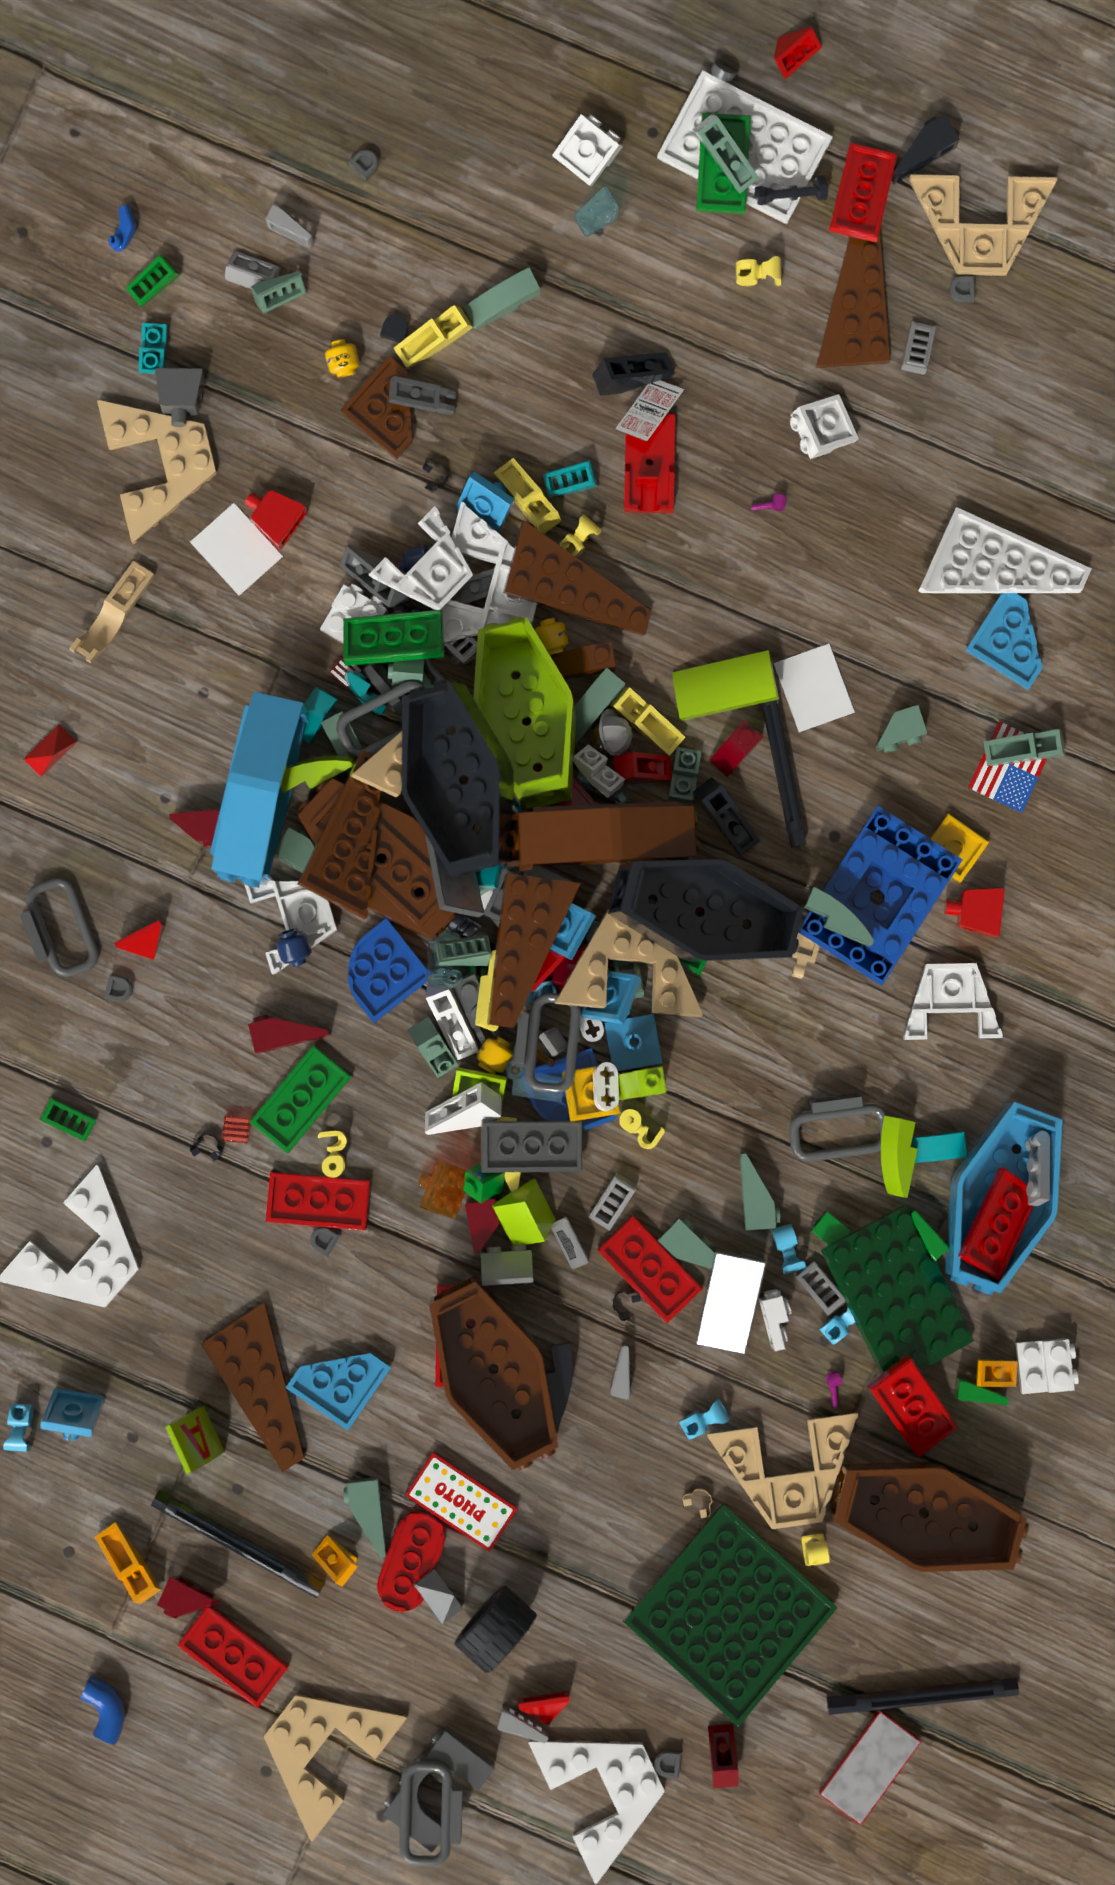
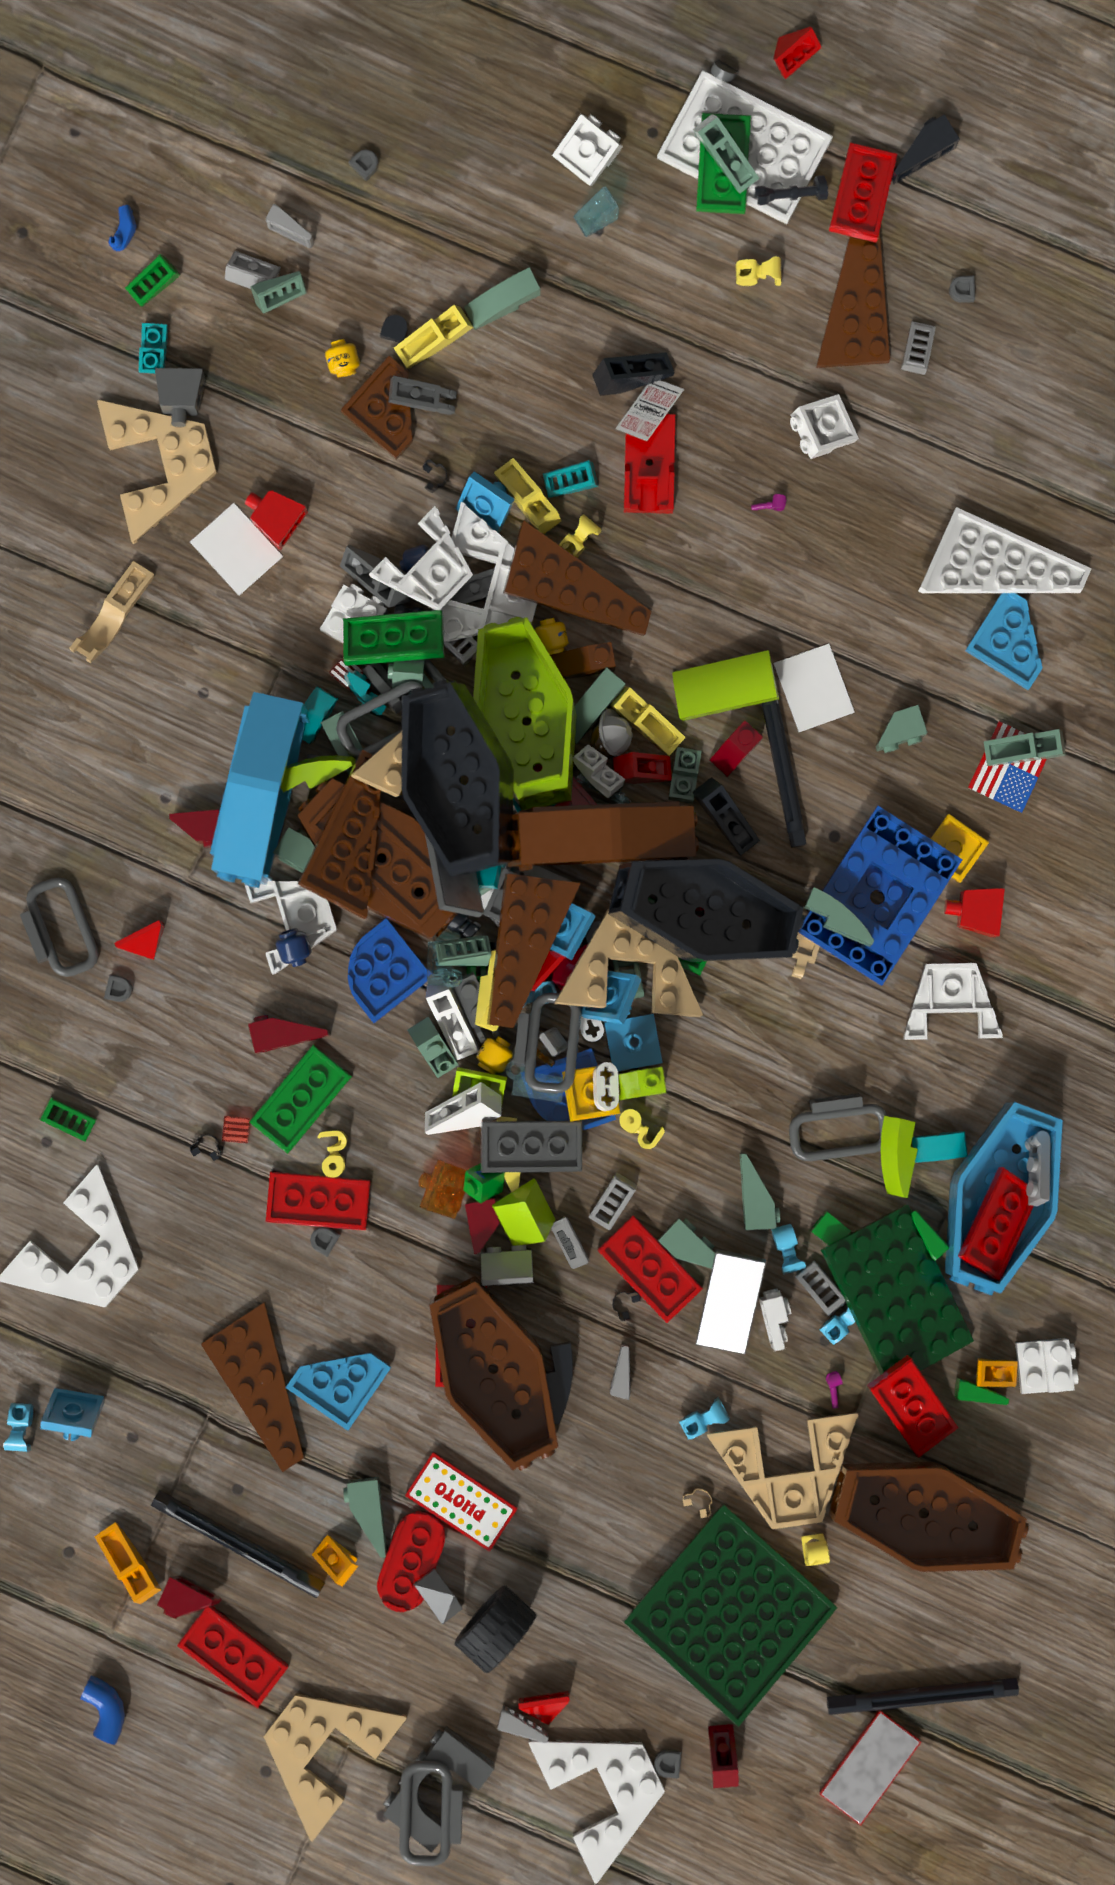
(50, 750): red slope -> none
(195, 1439): lime slope -> none
(981, 247): tan wing -> none

